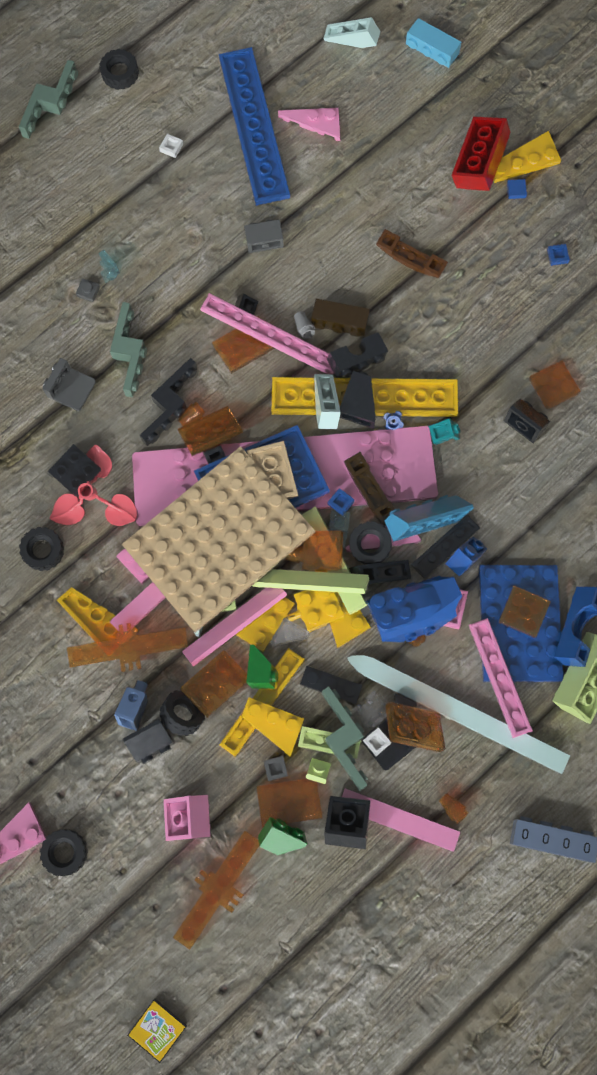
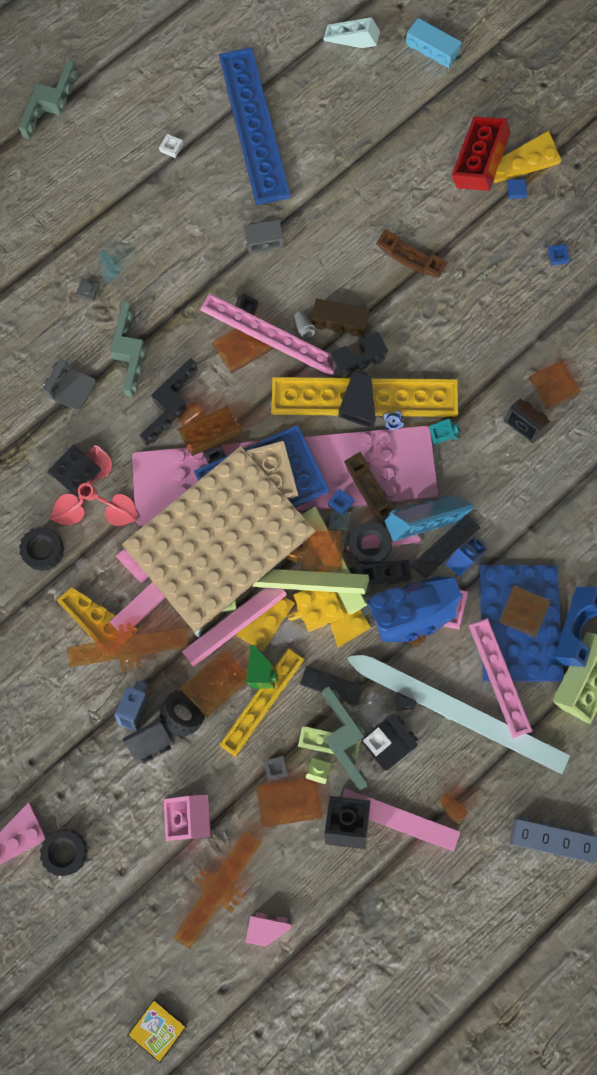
(119, 57): black tyre -> none
(265, 930): none -> bright pink slope
(275, 724): yellow wing -> none
(281, 838): slope -> none
(319, 120): bright pink wing -> none
(326, 401): light aqua slope -> none
(415, 727): clear orange plate -> none

